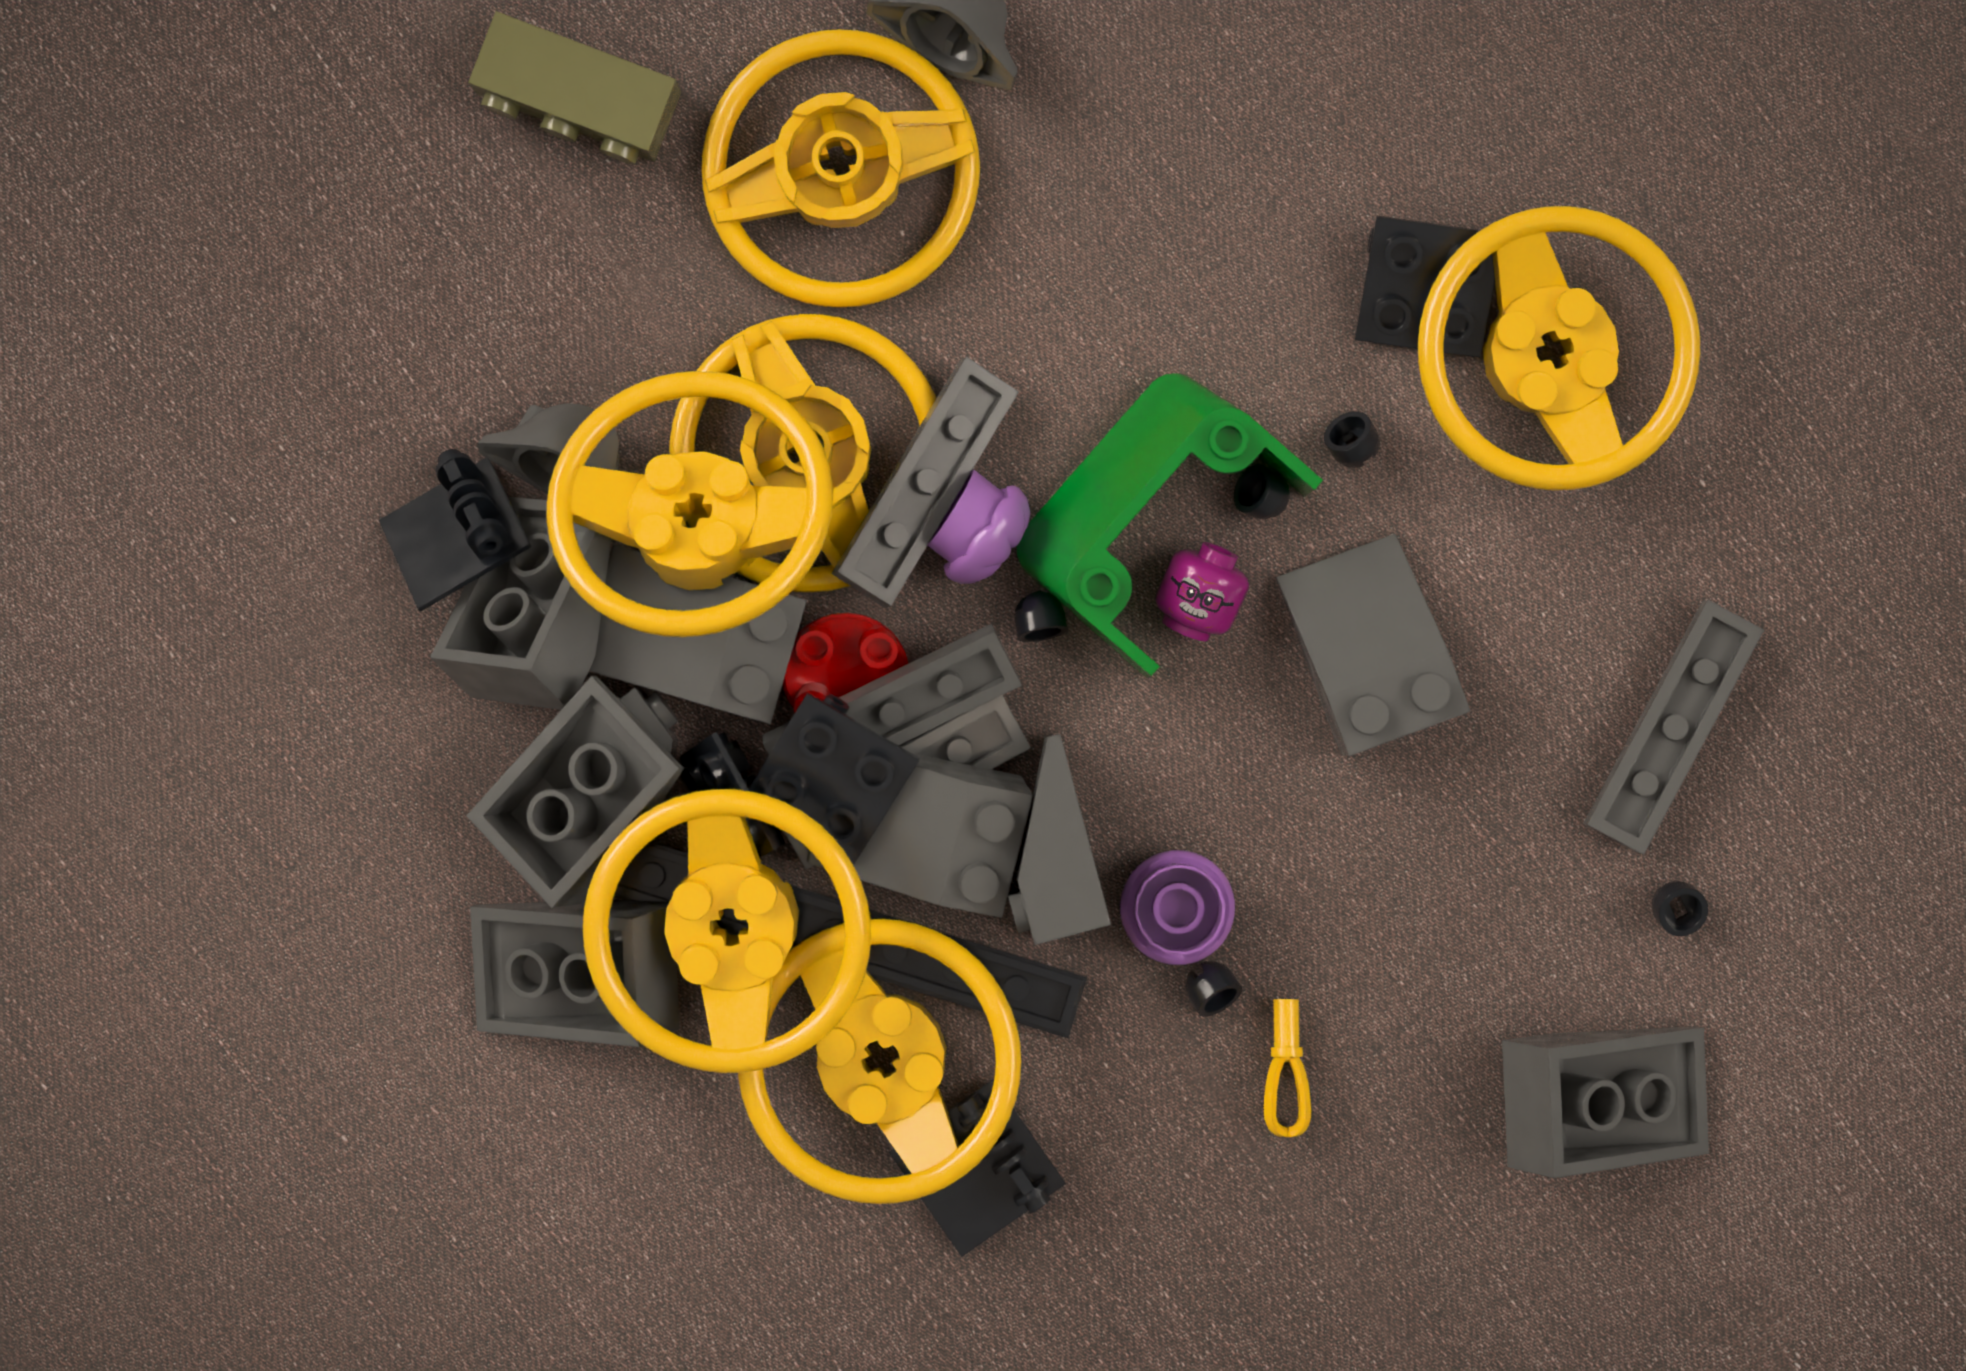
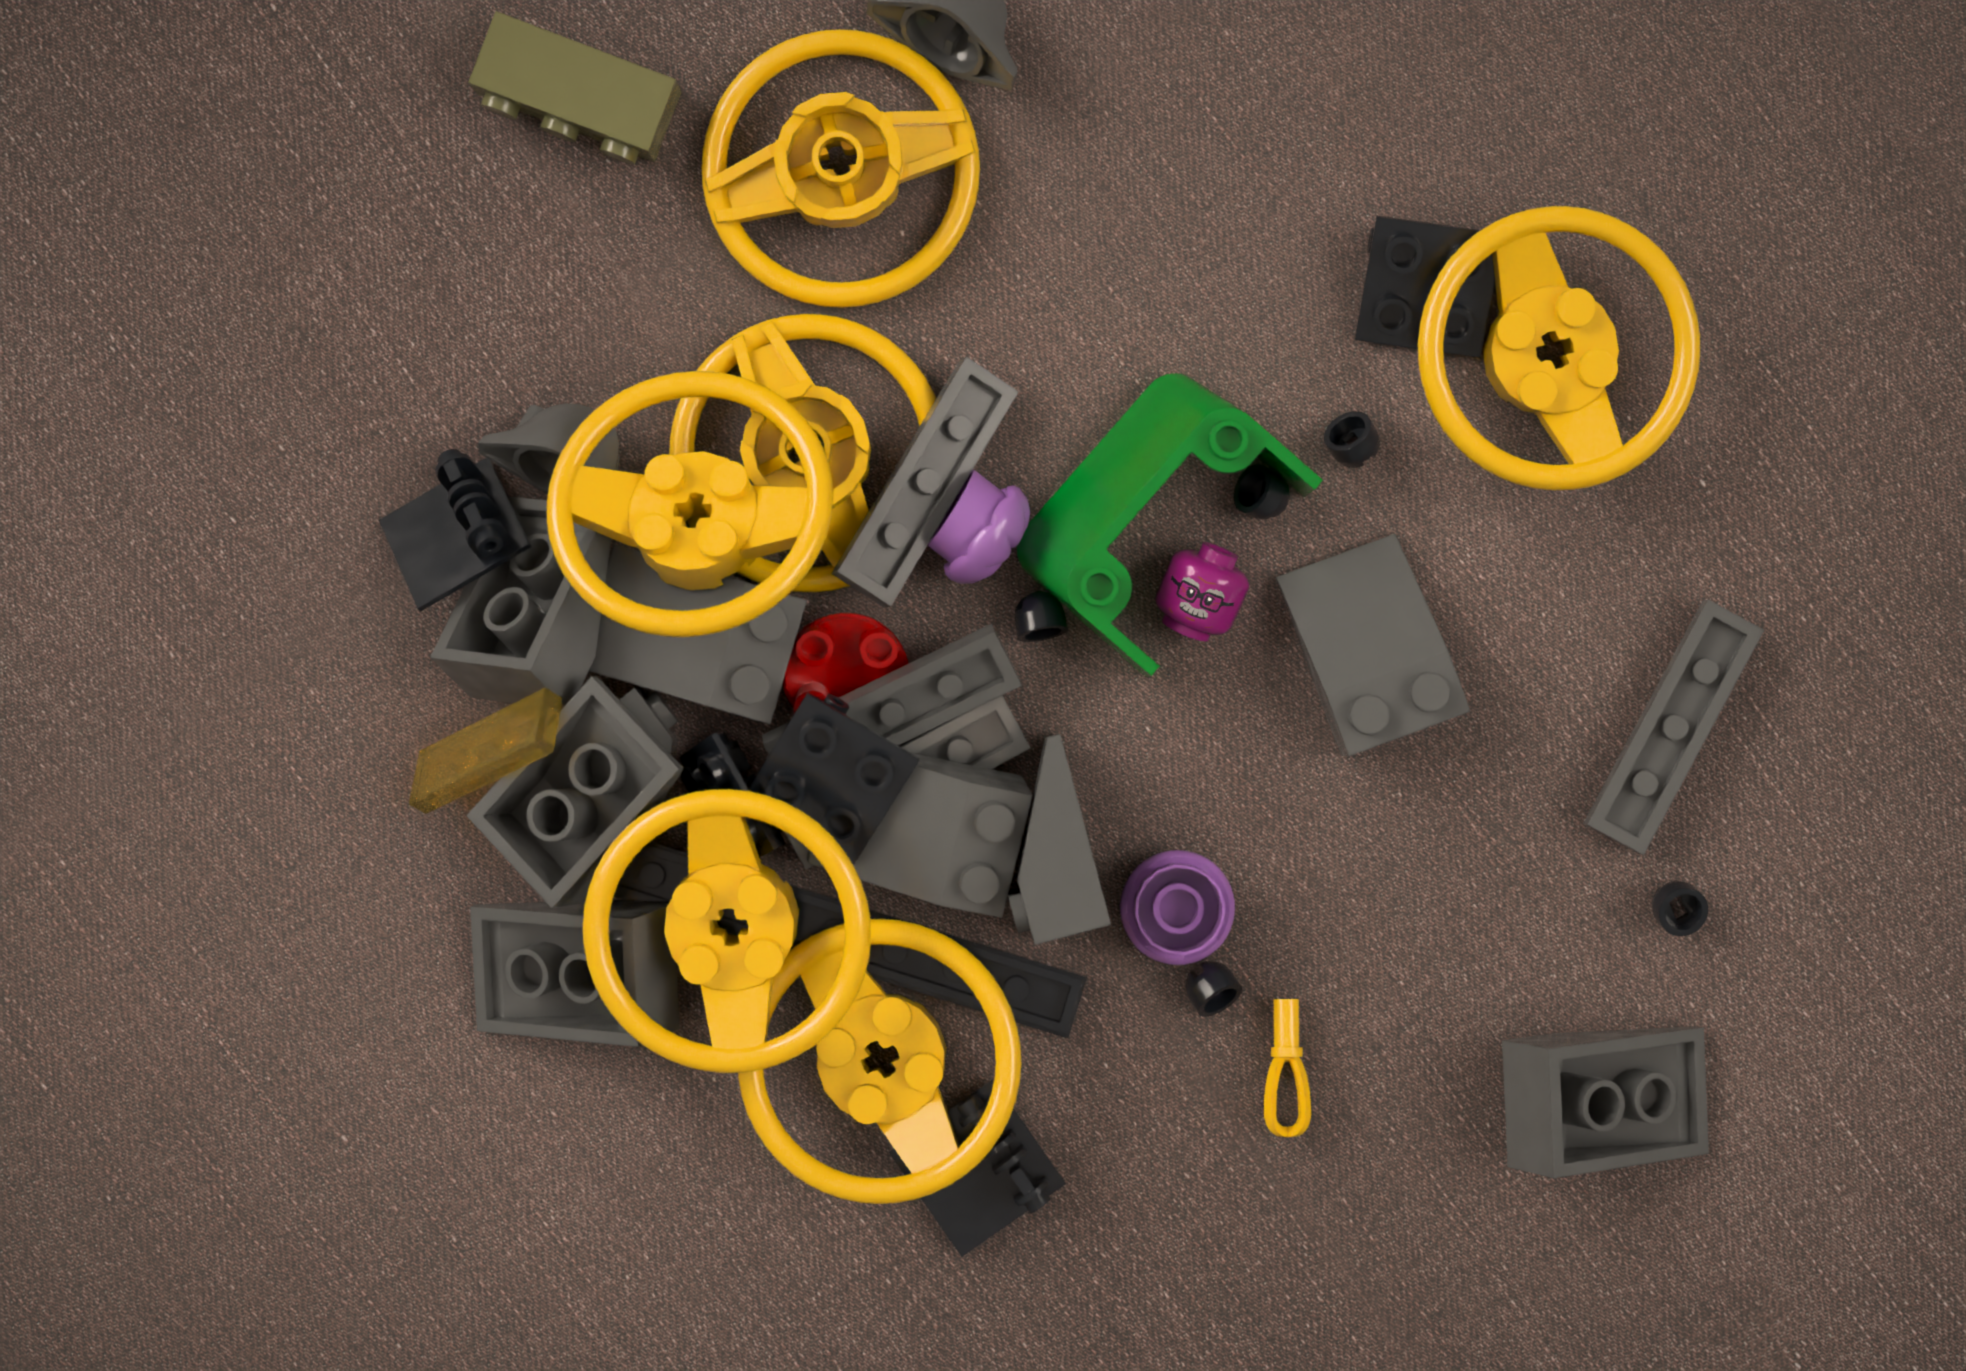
(486, 751): none -> clear yellow tile

